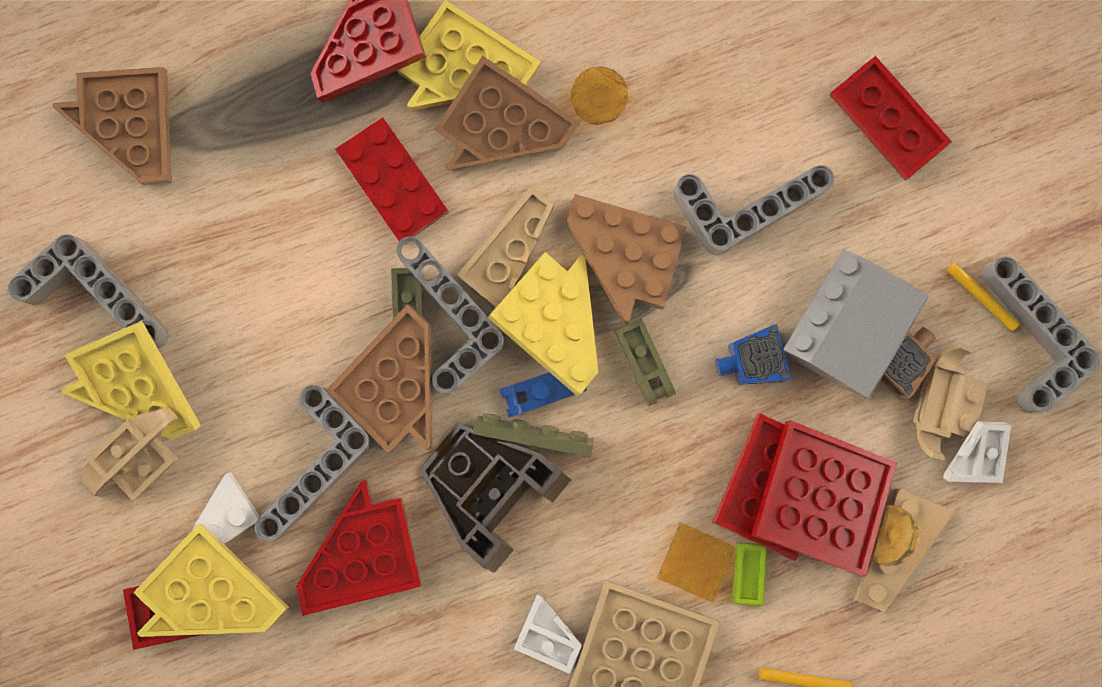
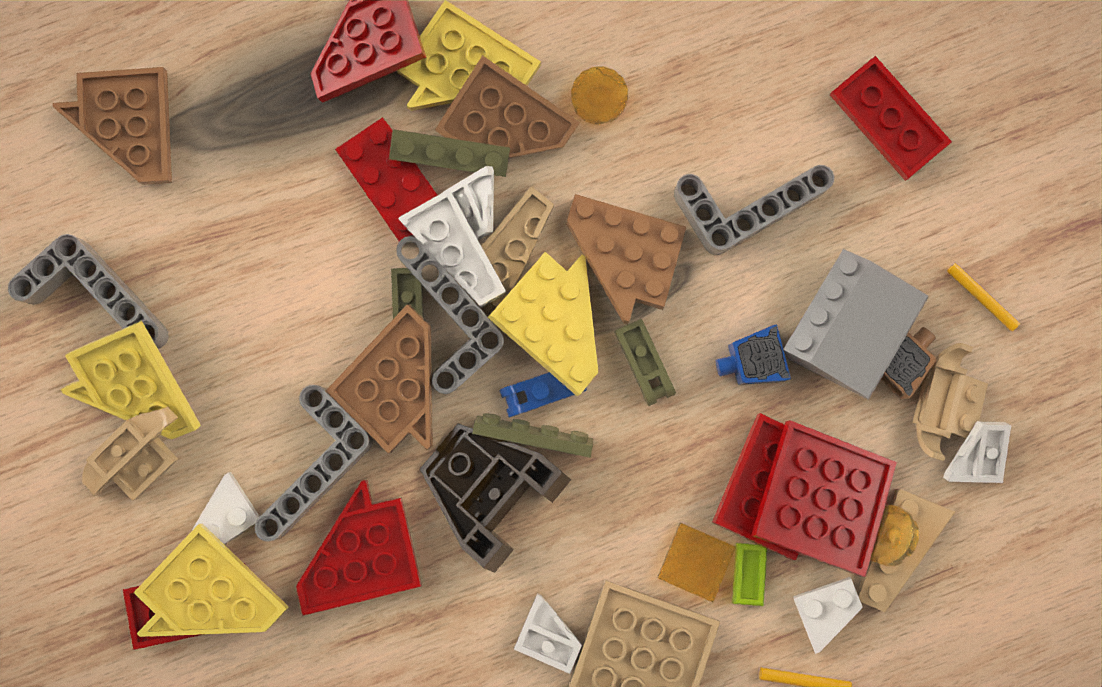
(448, 152): none -> olive plate
(453, 243): none -> white wing
(476, 200): none -> white wing
(827, 610): none -> white wing
(1045, 333): light grey beam -> none

